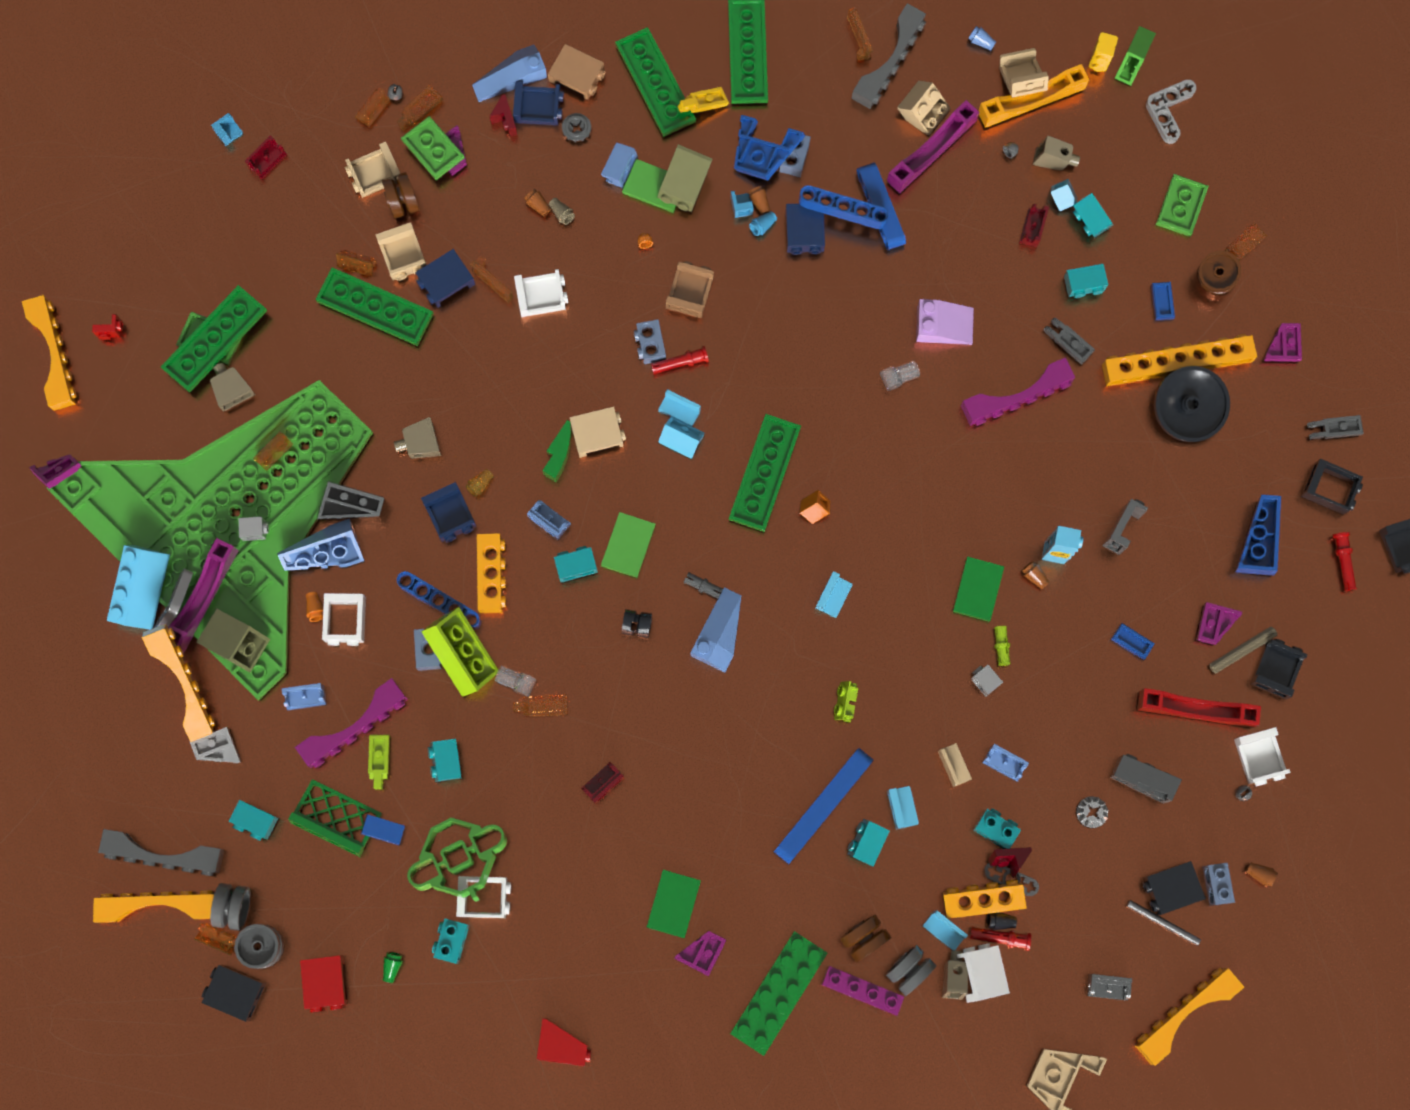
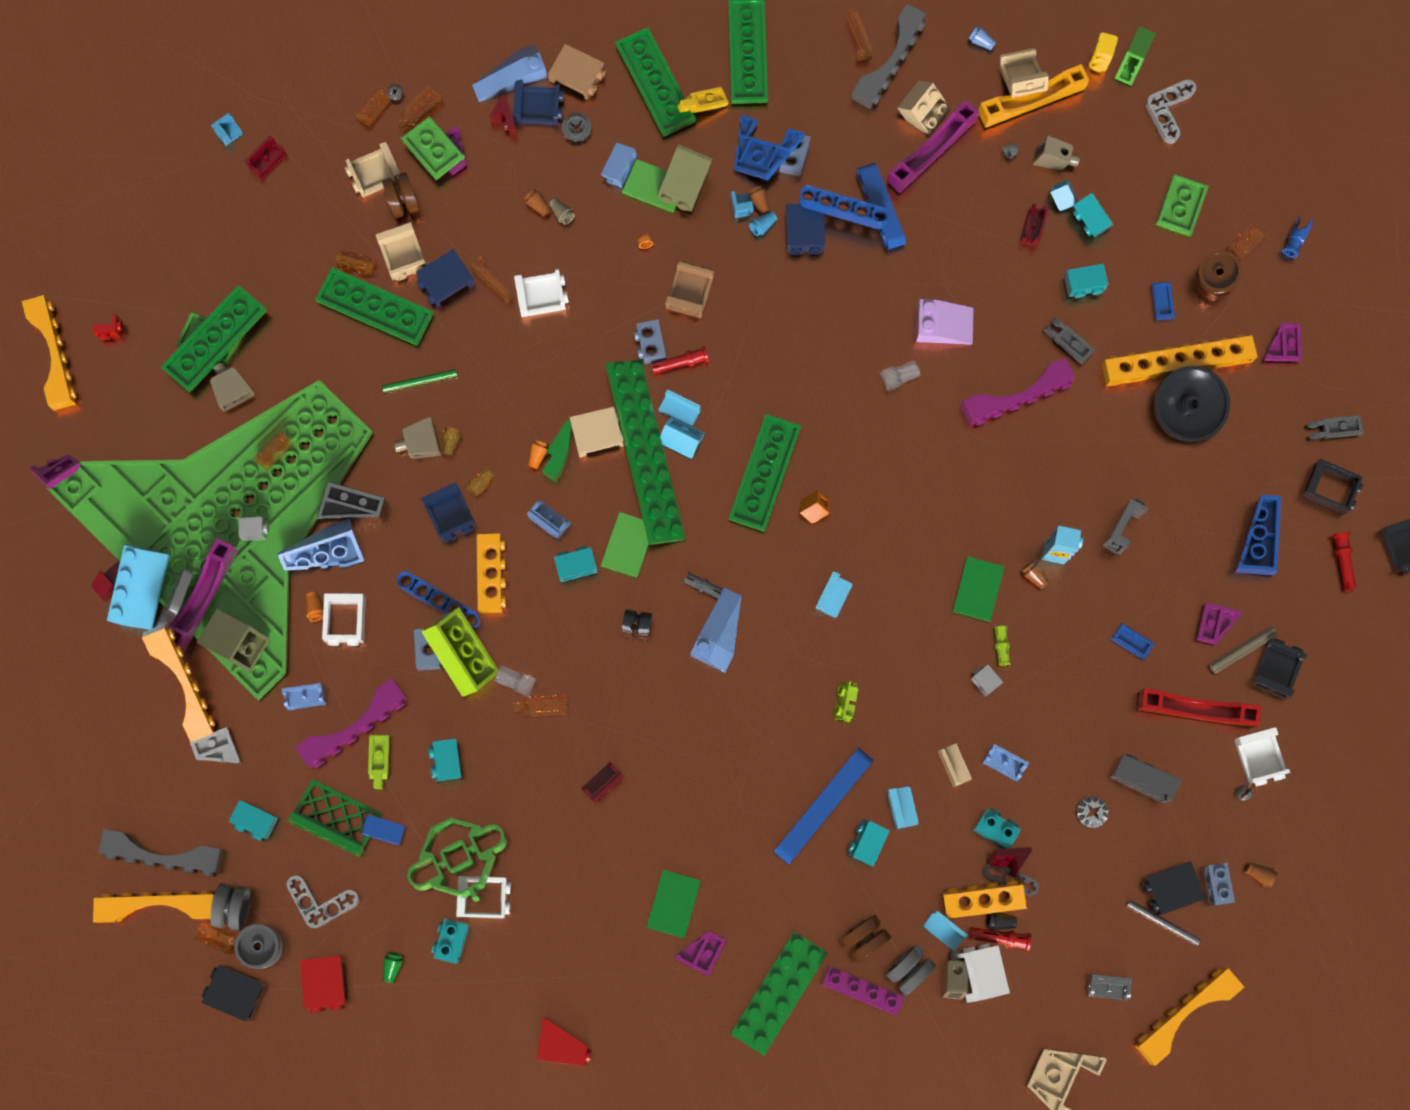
(105, 582): none -> dark red slope
(314, 908): none -> light grey beam
(419, 380): none -> green bar
(449, 440): none -> clear yellow cone
(537, 453): none -> orange cone
(645, 452): none -> green plate
(1296, 239): none -> blue piece

